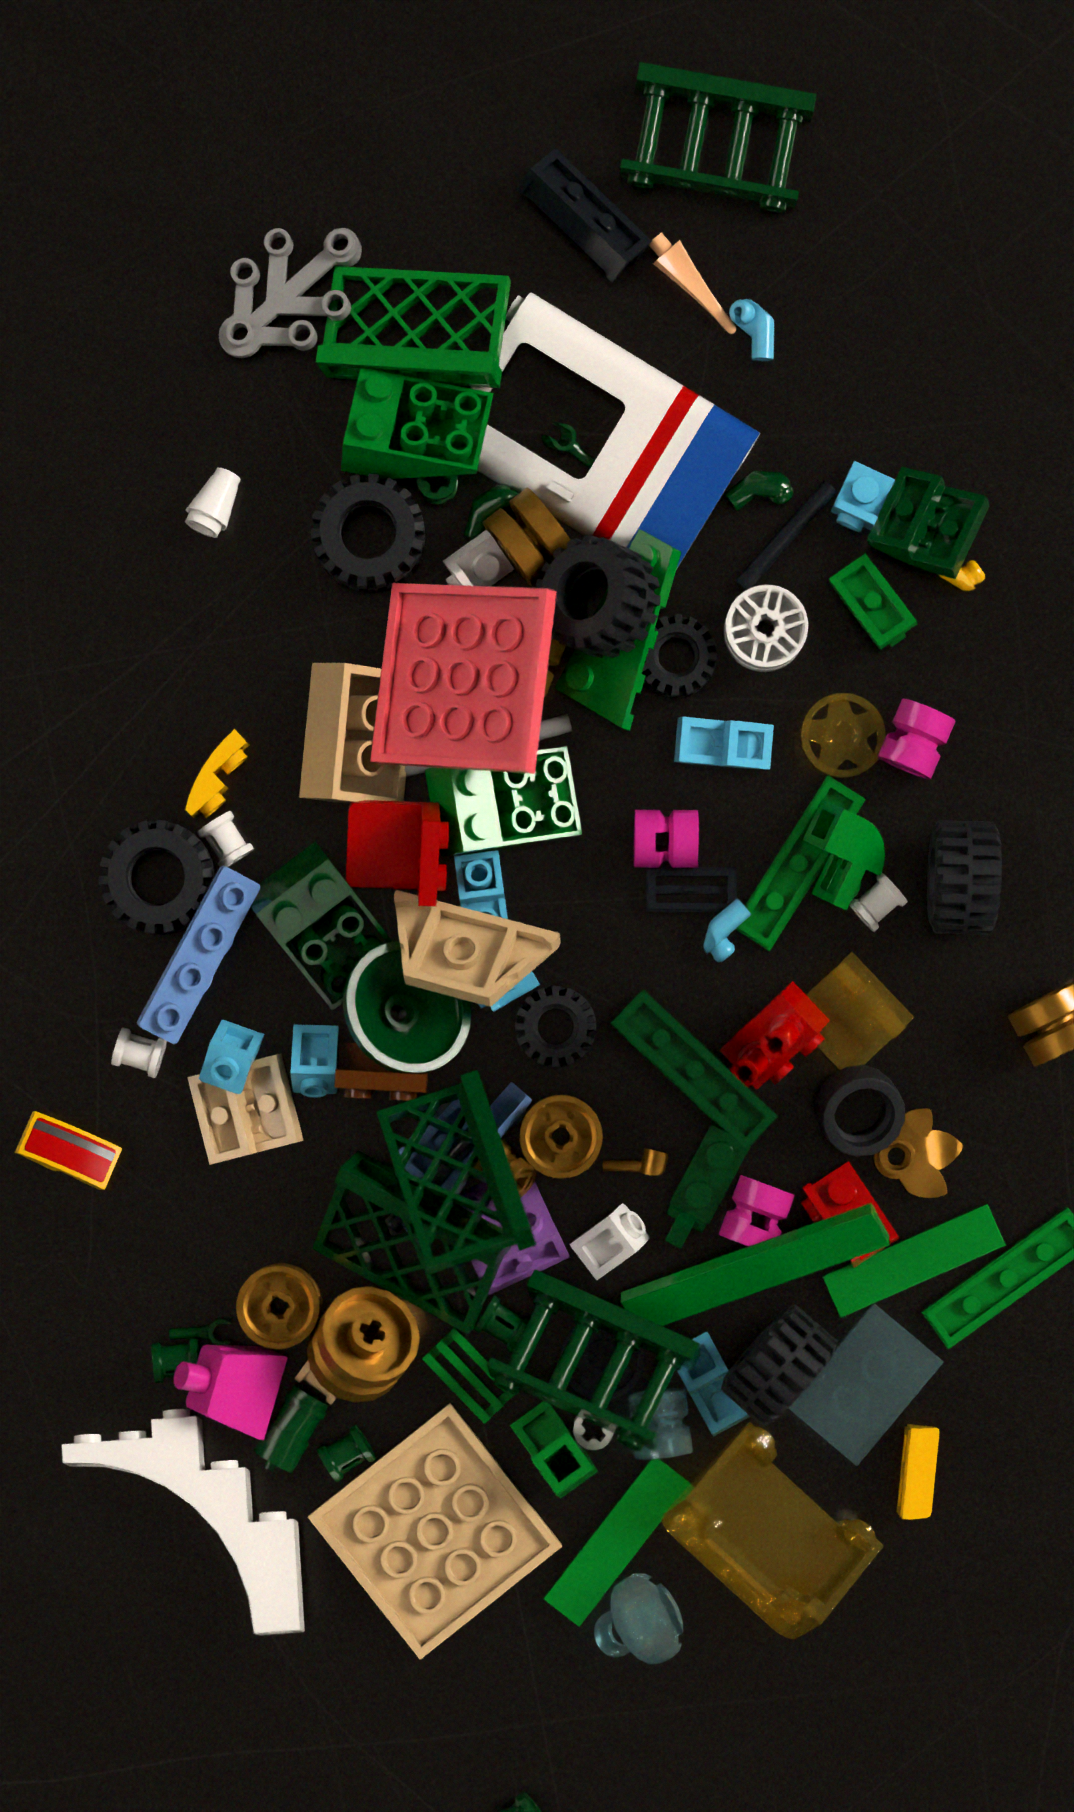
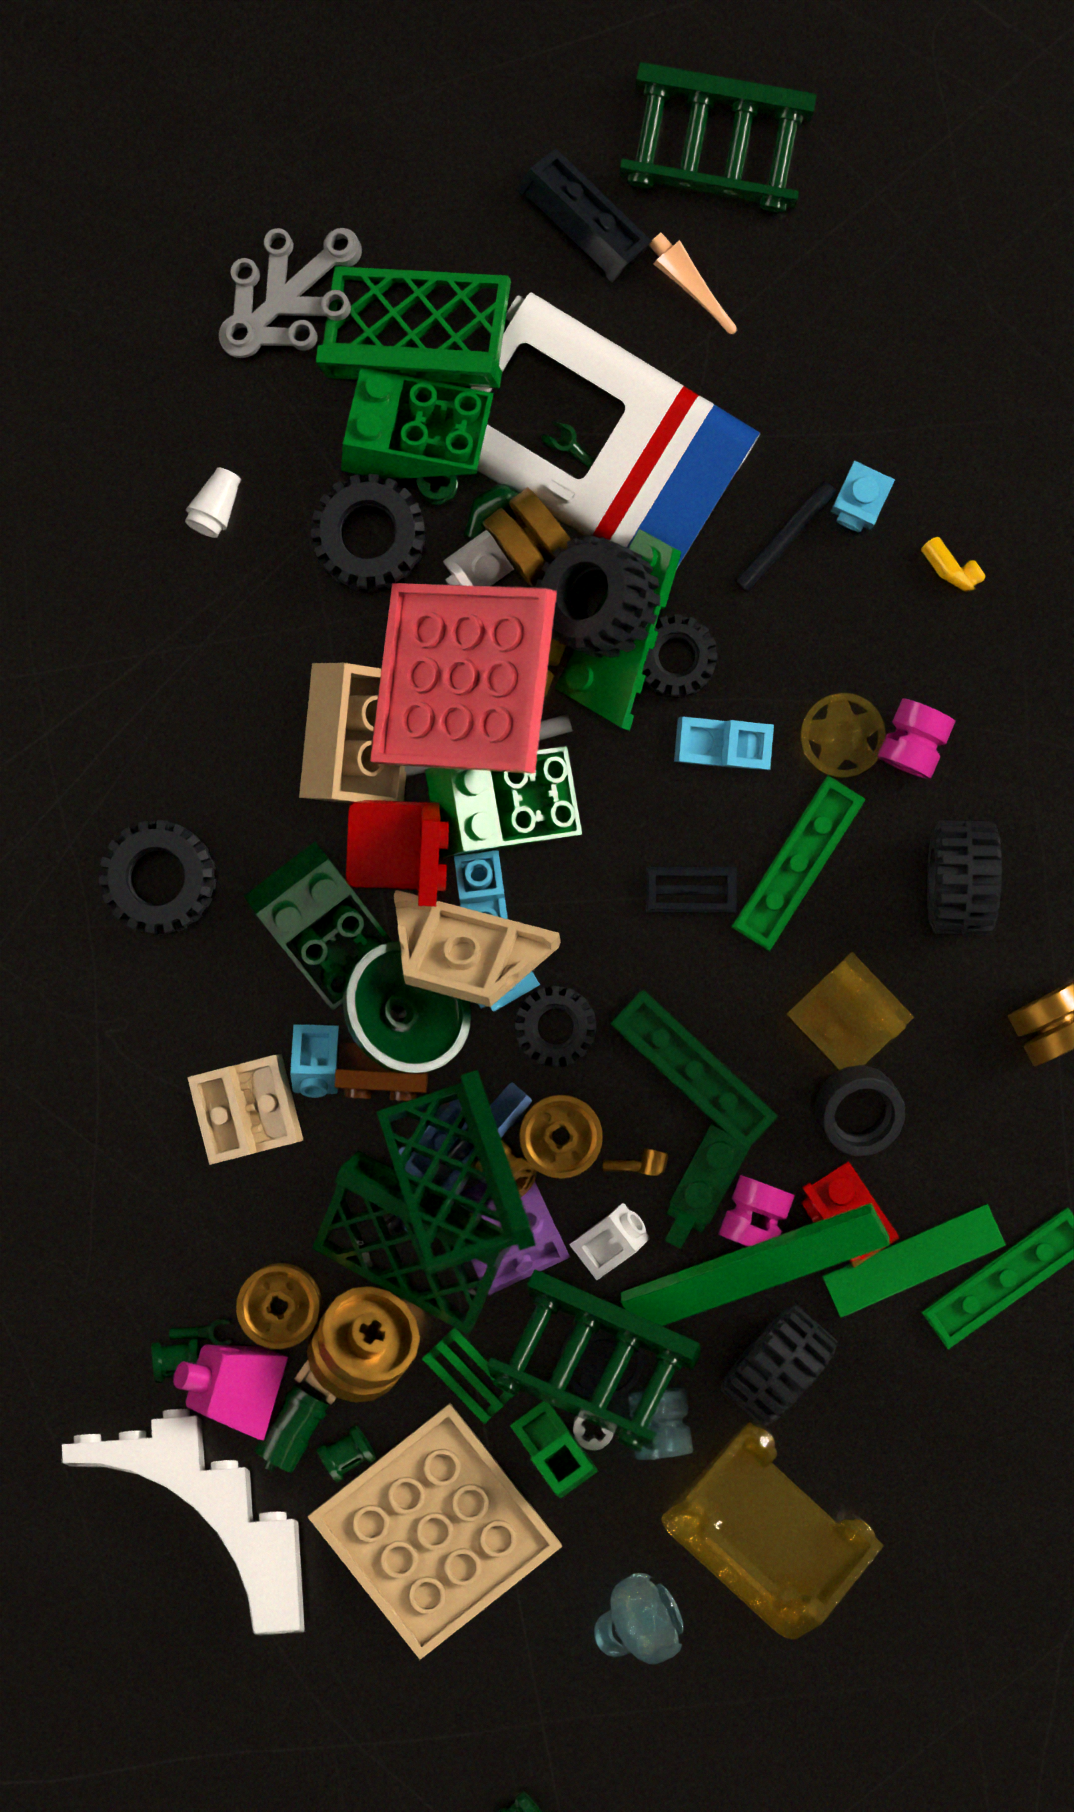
(68, 1150): slope -> none
(138, 1052): white bush -> none
(198, 955): medium blue bracket -> none
(208, 788): yellow slope -> none
(225, 839): white bush -> none
(230, 1056): medium azure bracket -> none
(516, 1324): dark green bush -> none
(616, 1541): green tile -> none
(682, 838): dark pink wheel -> none
(705, 1388): medium azure slope -> none
(720, 928): medium azure arm -> none
(758, 325): medium azure arm -> none
(760, 484): dark green arm -> none
(774, 1037): red brick -> none
(775, 607): white wheel -> none
(853, 849): green brick -> none
(866, 1384): clear light blue tile -> none
(873, 602): green plate -> none
(877, 902): white bush -> none
(917, 1472): yellow slope -> none
(924, 1155): pearl gold plate -> none
(928, 522): dark green slope -> none

